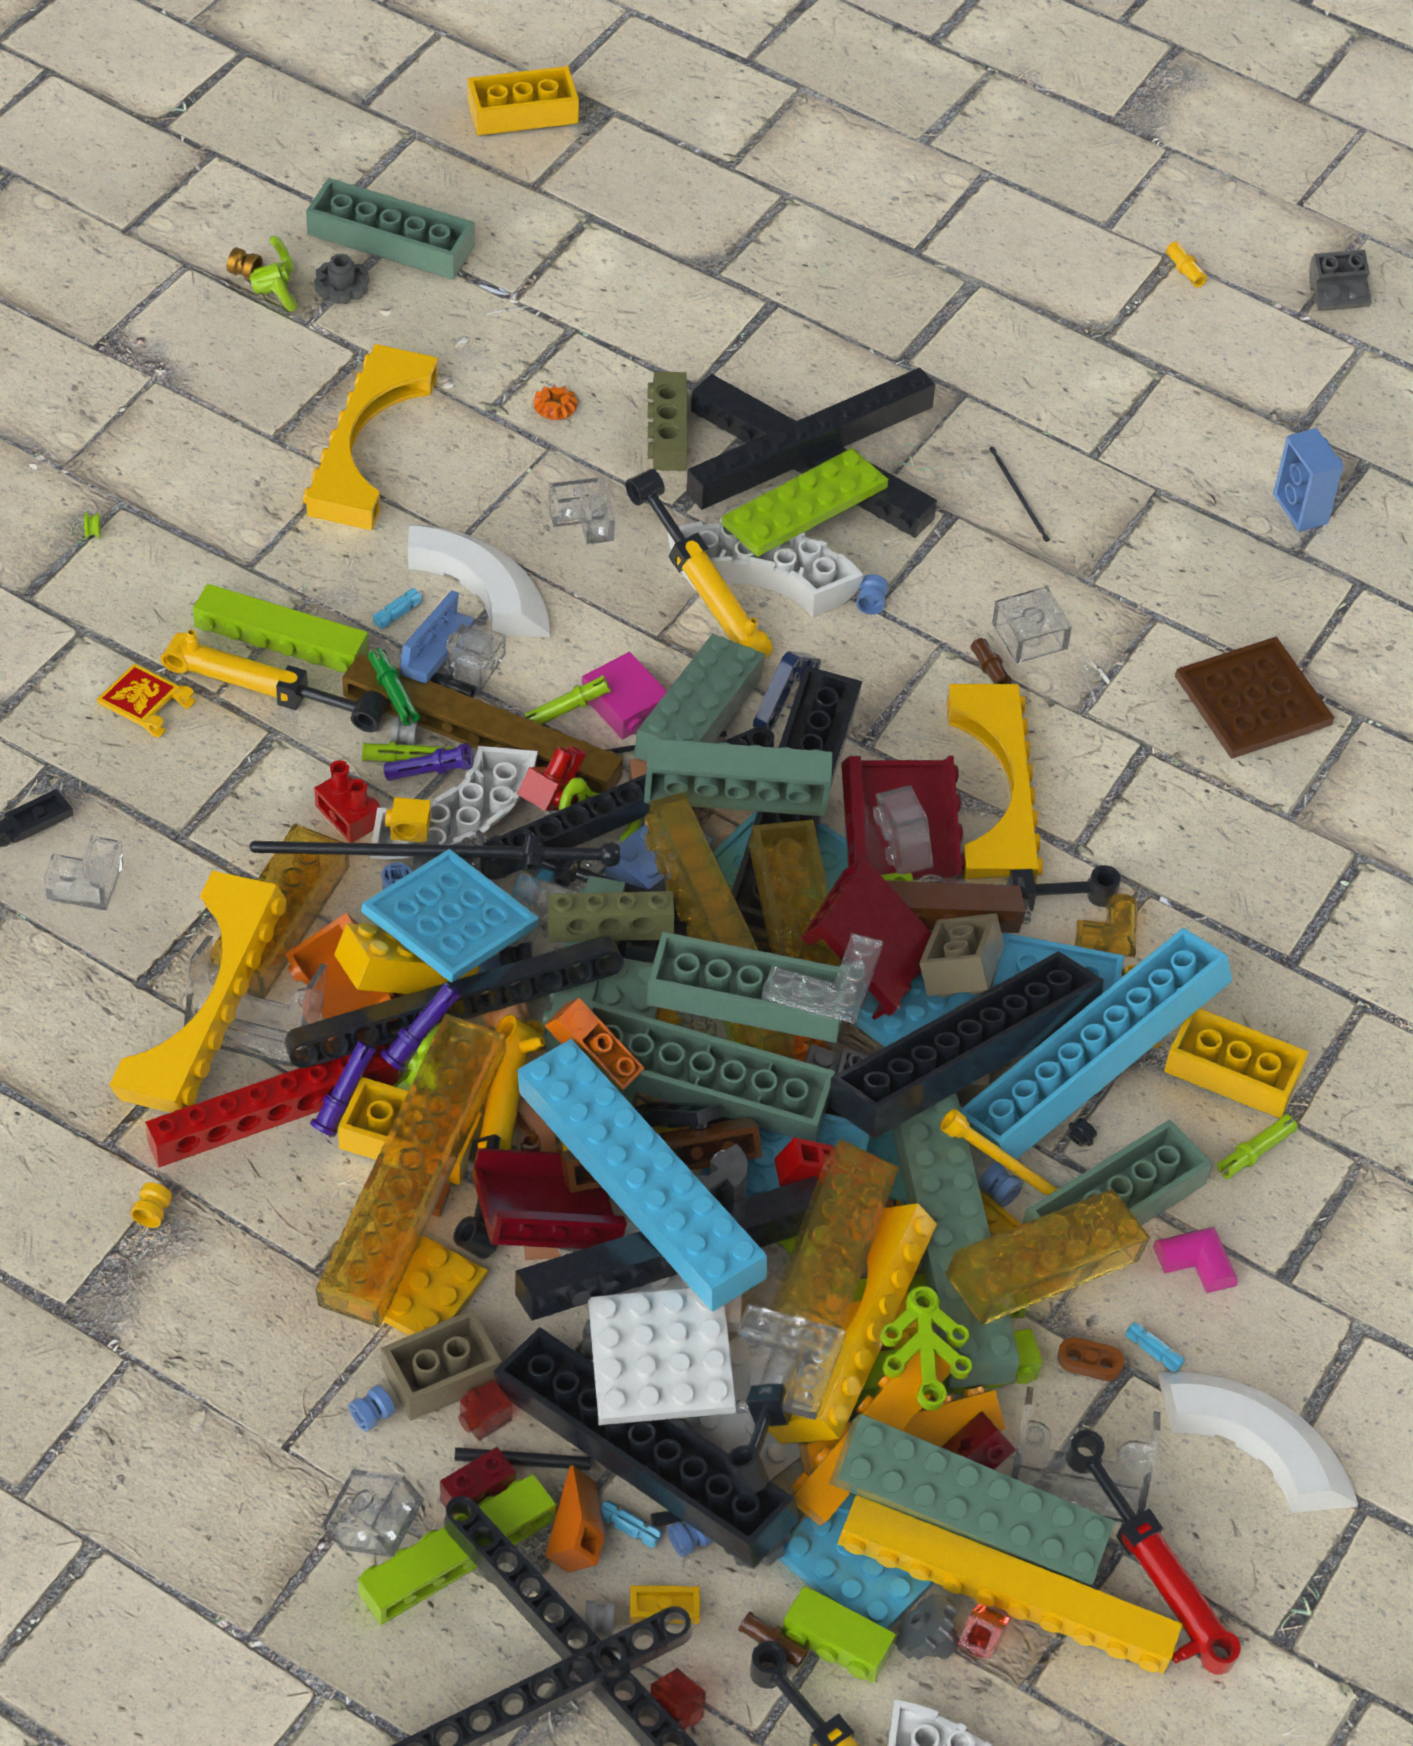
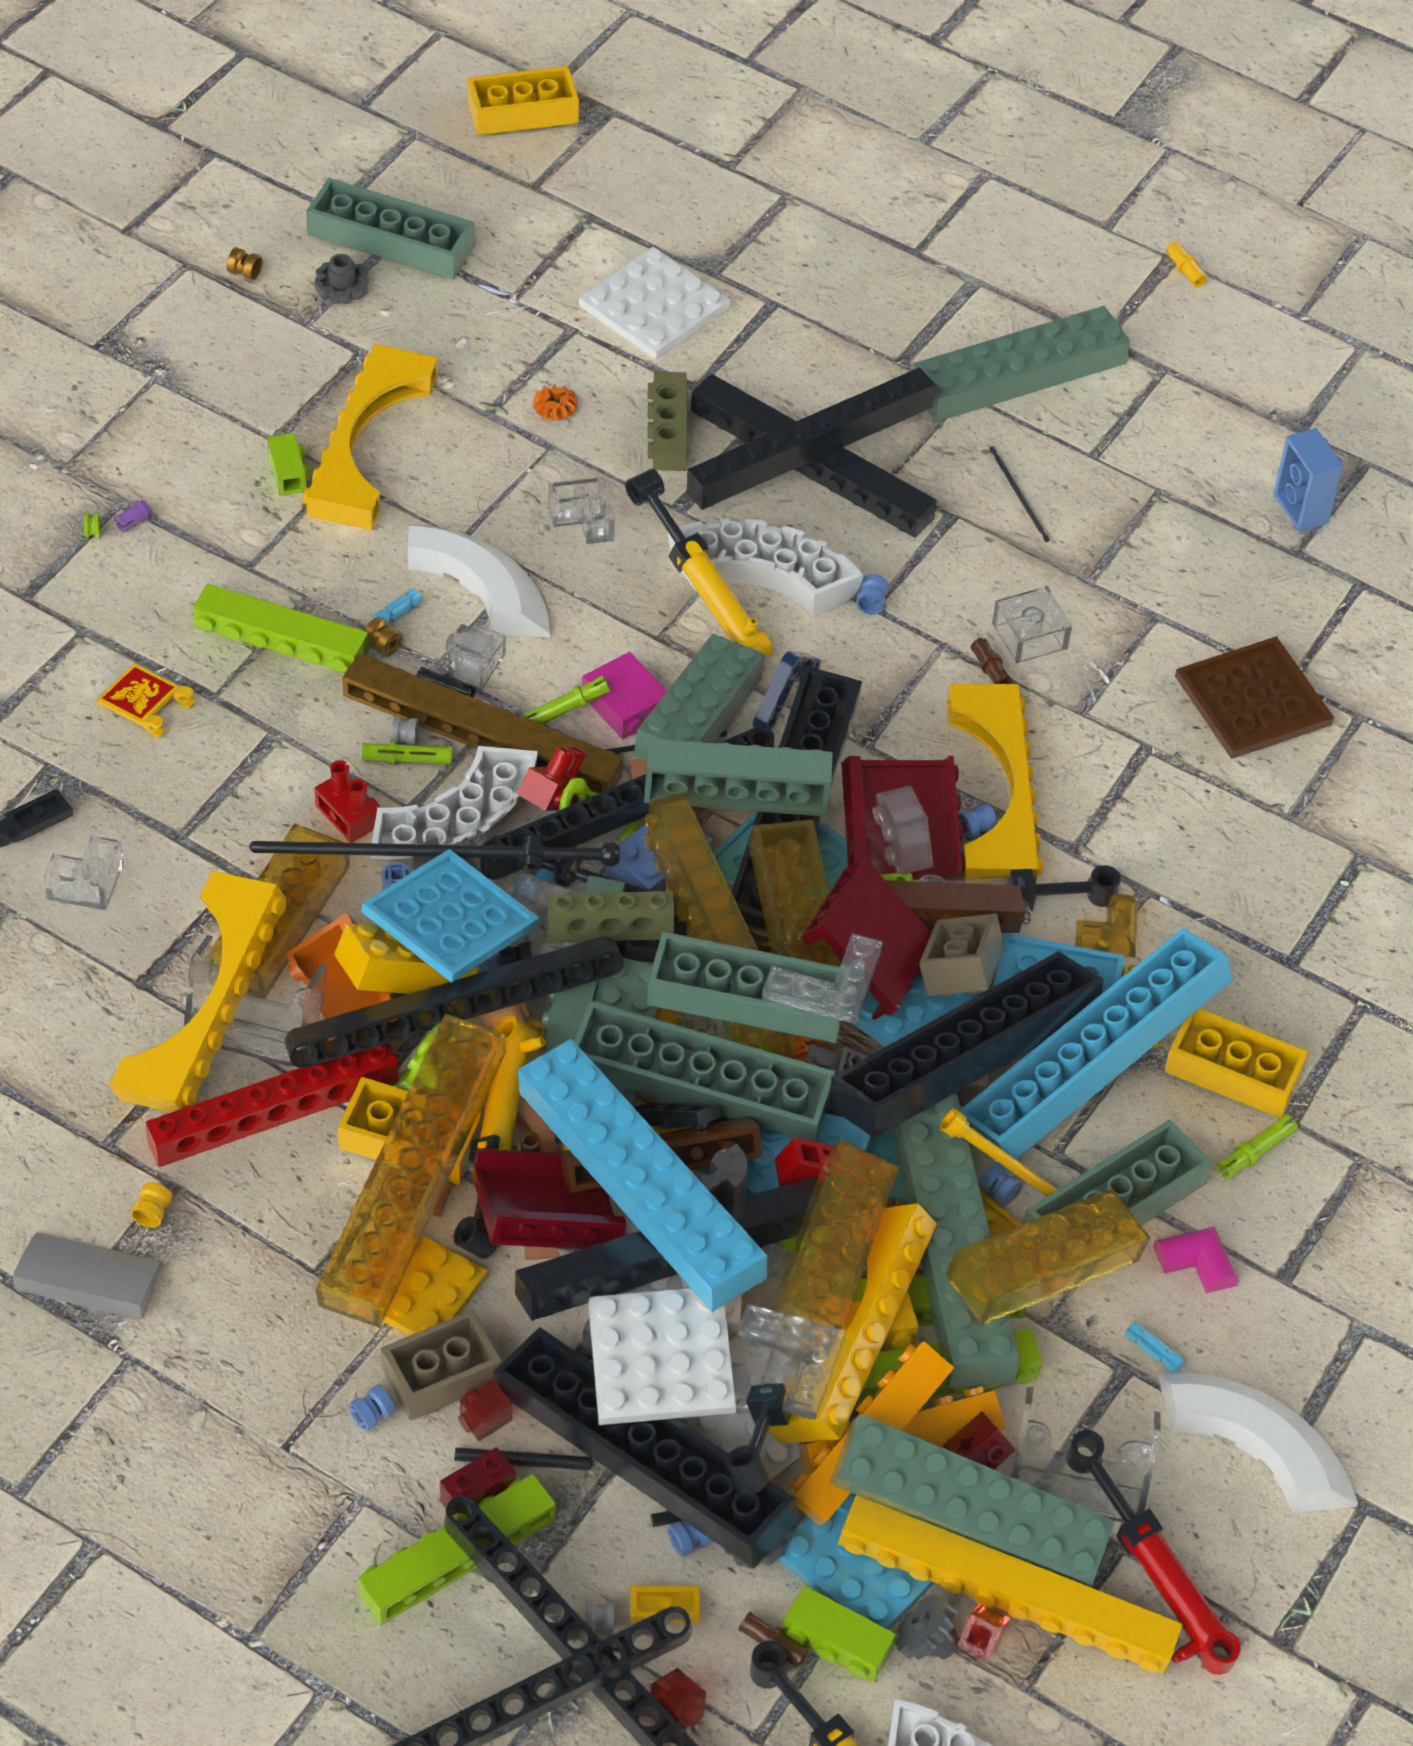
(87, 1275): none -> light grey slope
(133, 515): none -> medium lavender pin
(275, 276): lime piece -> none
(286, 685): yellow piece -> none
(287, 464): none -> lime brick
(337, 1101): dark purple pin -> none
(372, 1512): clear brick -> none
(383, 637): none -> pearl gold wheel
(389, 678): green pin -> none
(409, 819): yellow brick -> none
(411, 1037): dark purple pin -> none
(426, 647): medium blue fence -> none
(440, 761): dark purple pin -> none
(578, 1524): orange slope -> none
(600, 1045): orange slope -> none
(630, 1524): medium azure axle -> none
(654, 302): none -> white plate
(804, 502): lime plate -> none
(927, 1343): lime plant -> none
(977, 821): none -> medium blue wheel
(1024, 362): none -> sand green brick
(1082, 1132): black plate -> none
(1091, 1357): dark orange plate -> none
(1340, 280): flat silver brick -> none

